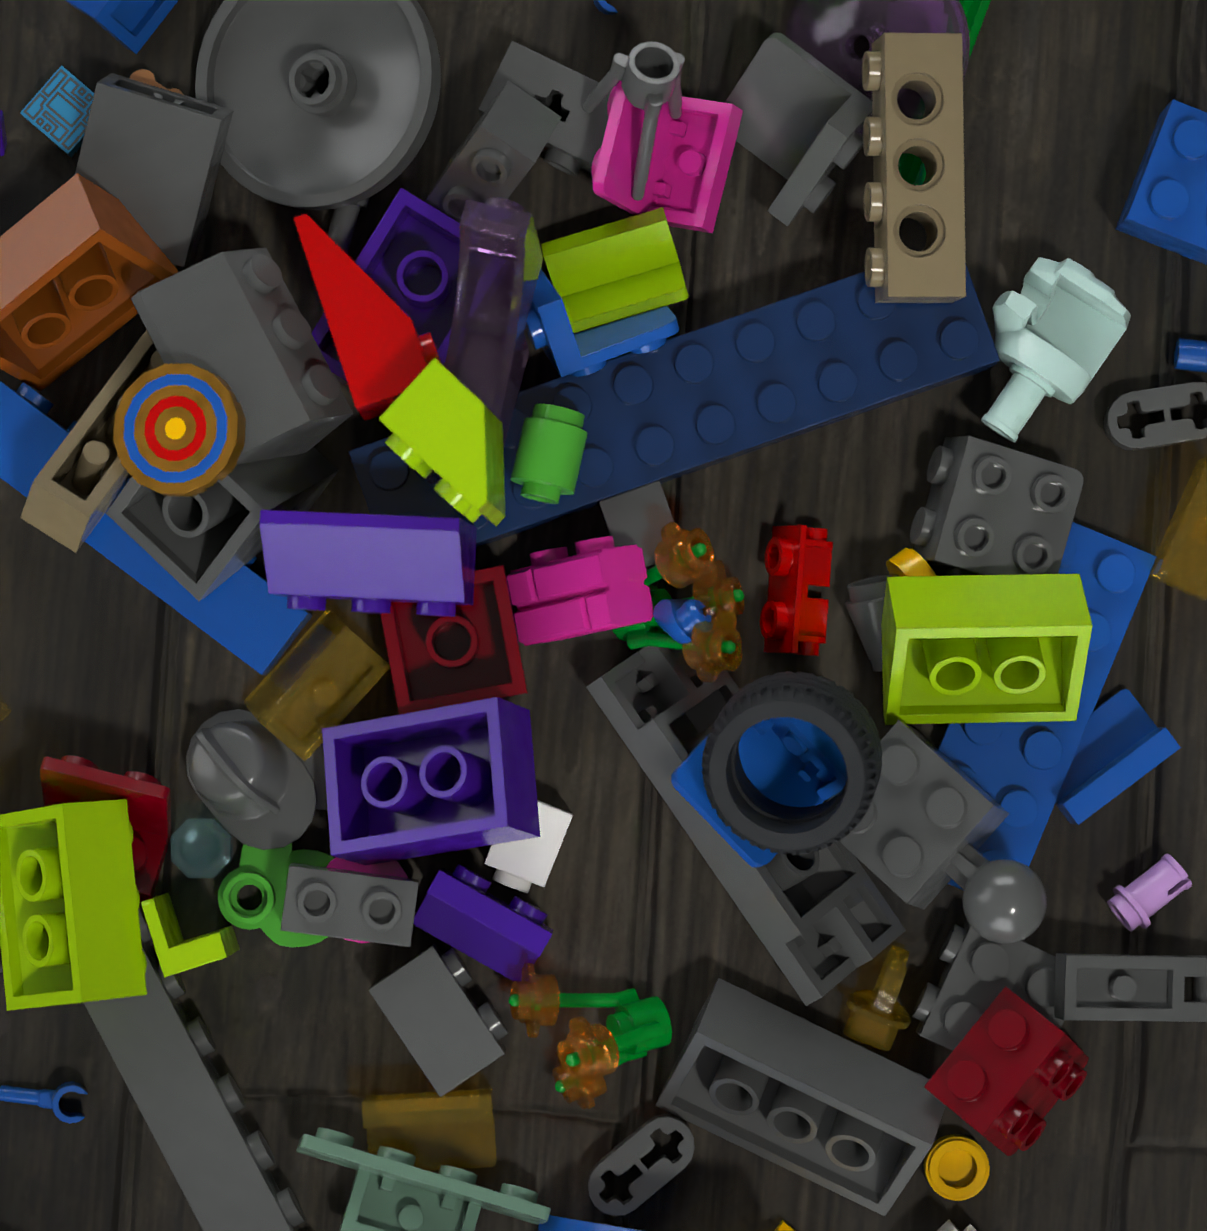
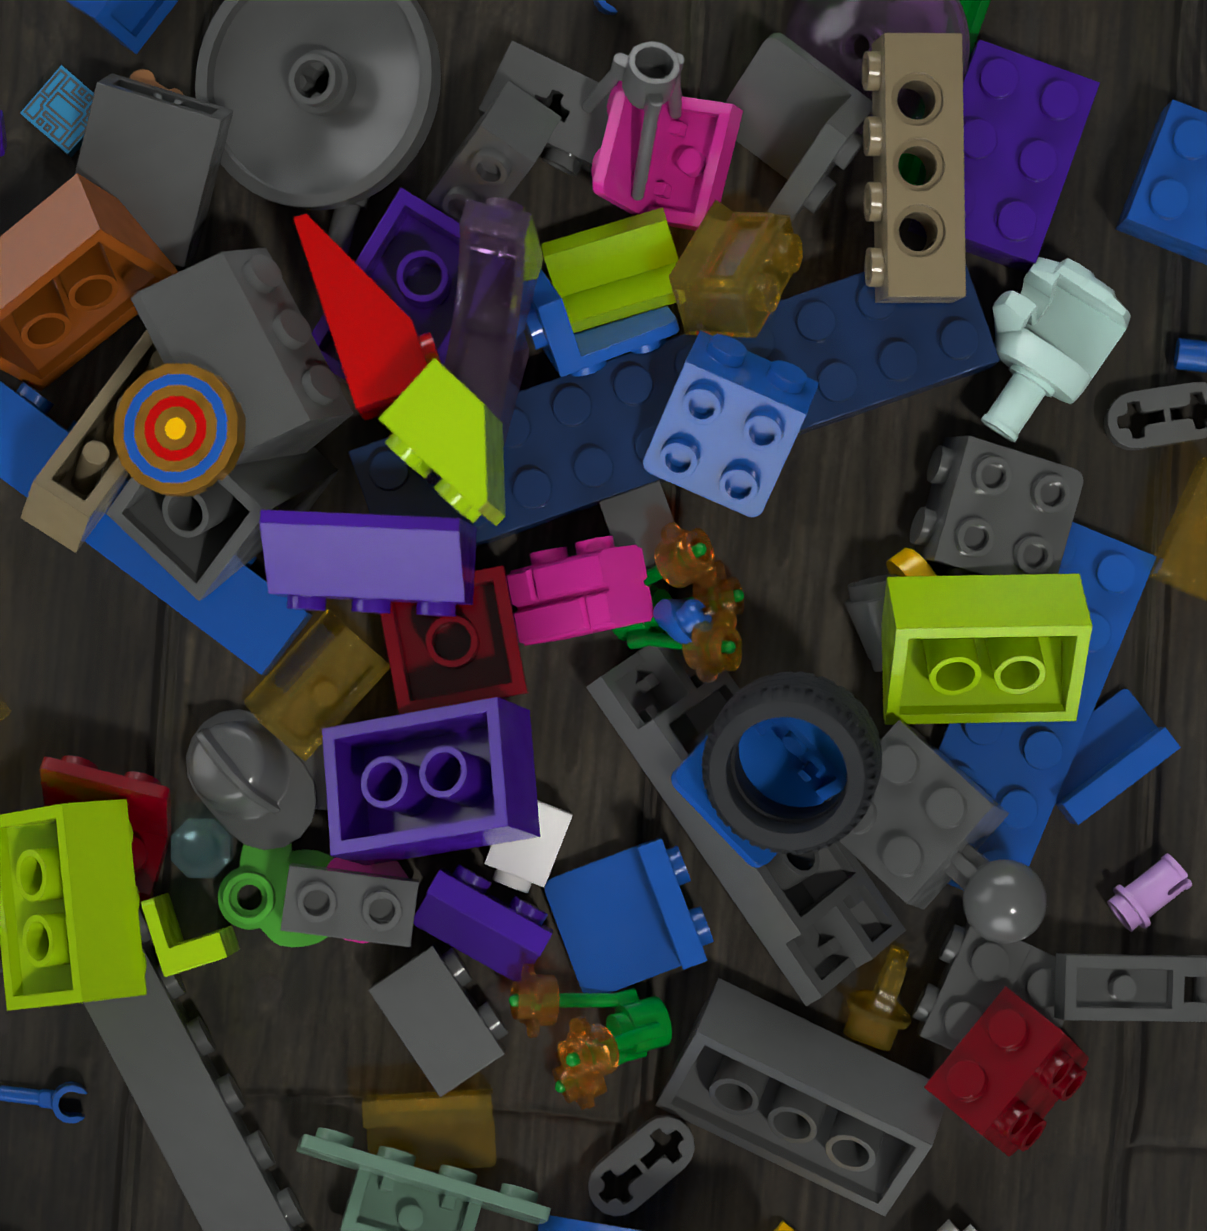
(549, 453): bright green brick -> none
(628, 917): none -> blue bracket
(730, 424): none -> bracket
(734, 271): none -> clear yellow window
(794, 560): red hinge -> none
(956, 1167): yellow tile -> none
(1017, 150): none -> dark purple brick

